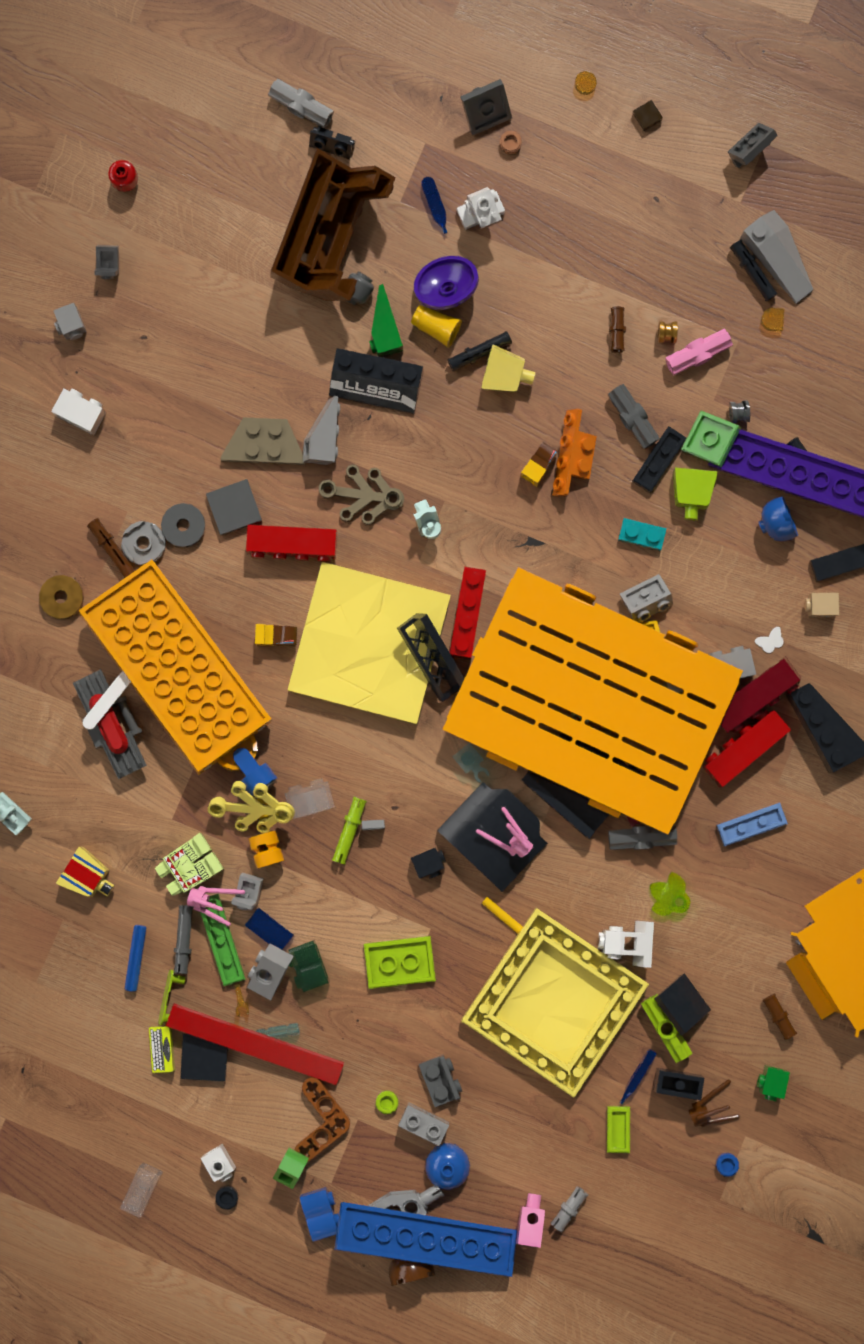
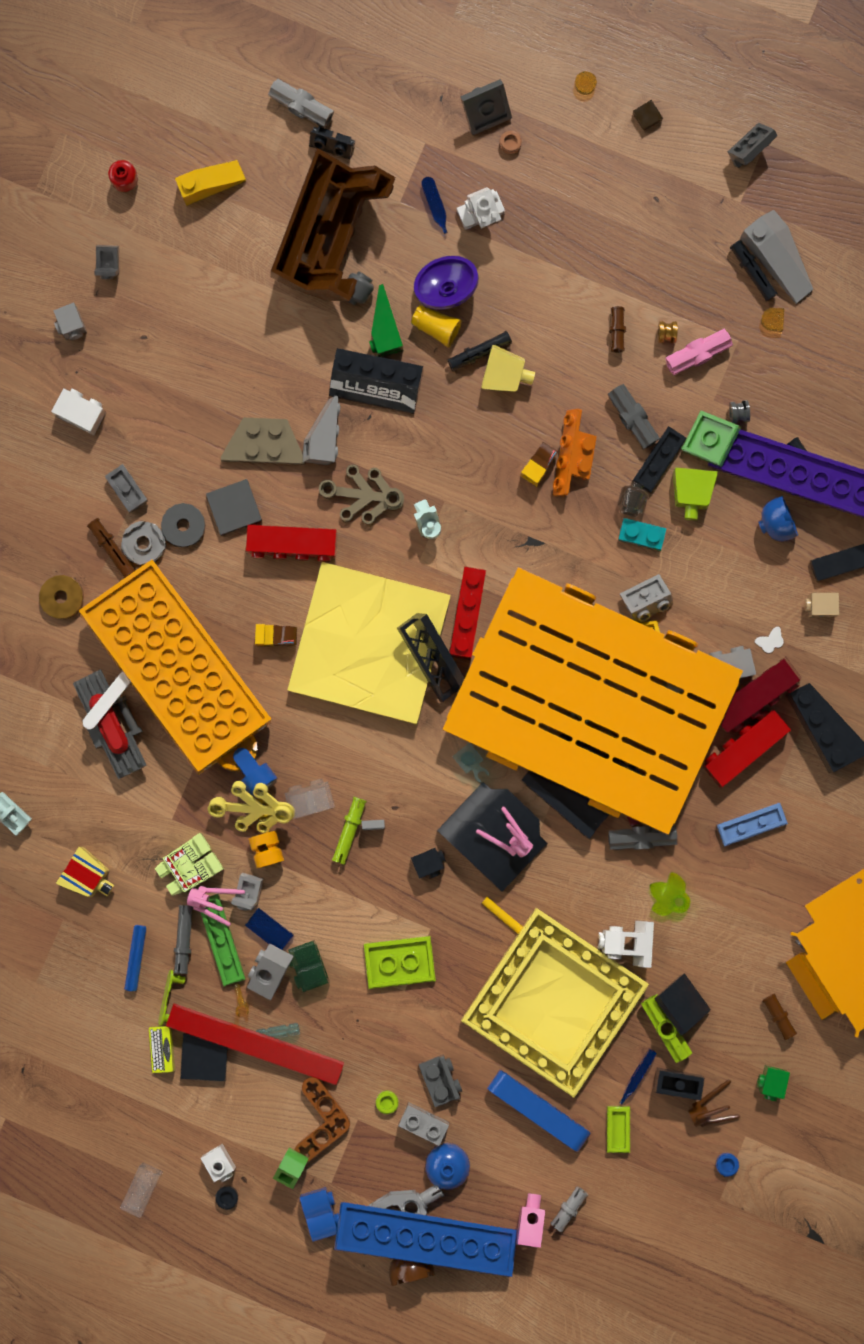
(126, 488): none -> flat silver plate
(209, 181): none -> yellow slope
(539, 1110): none -> blue beam
(633, 499): none -> clear smoke head

